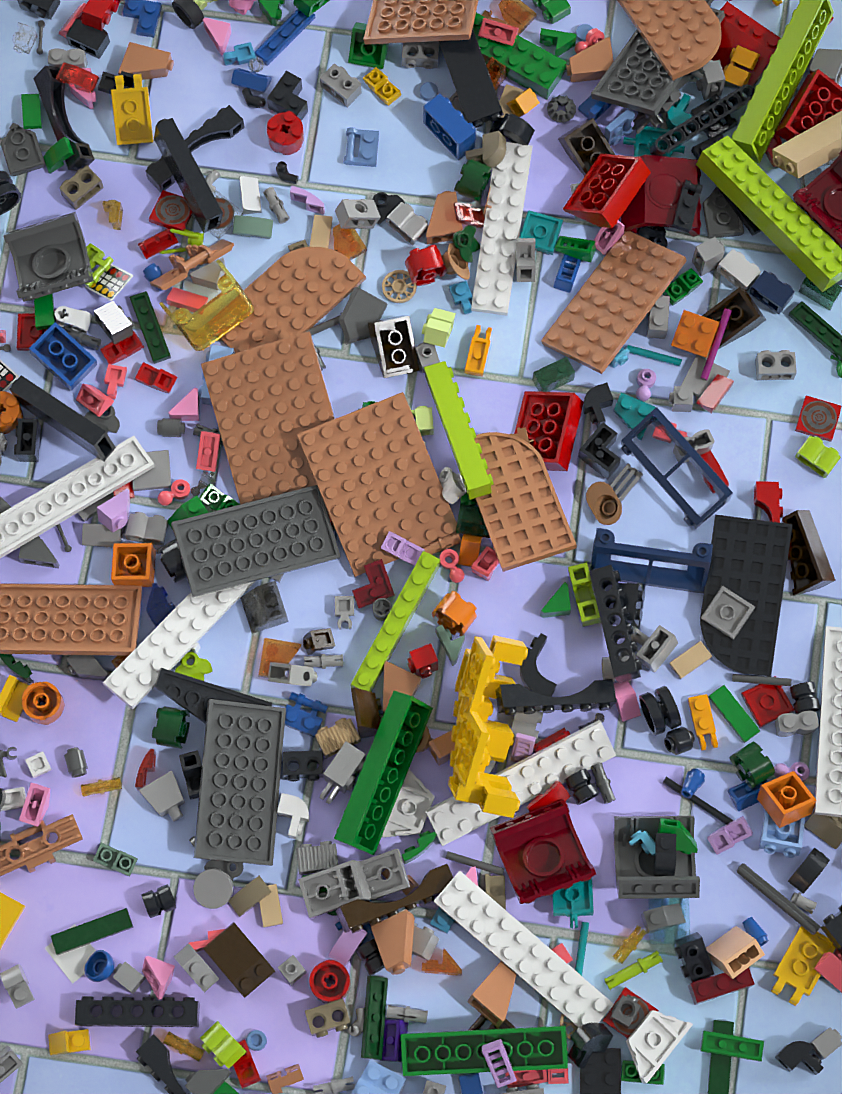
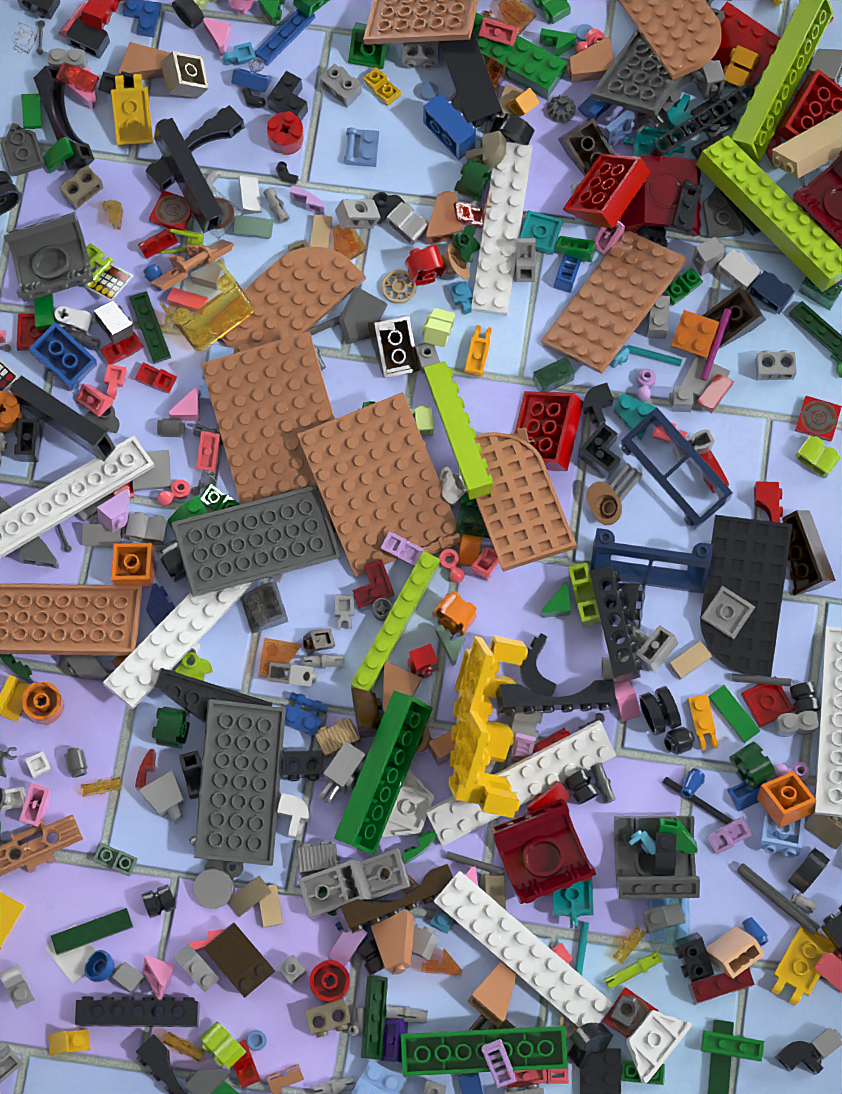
(184, 75): none -> dark tan brick

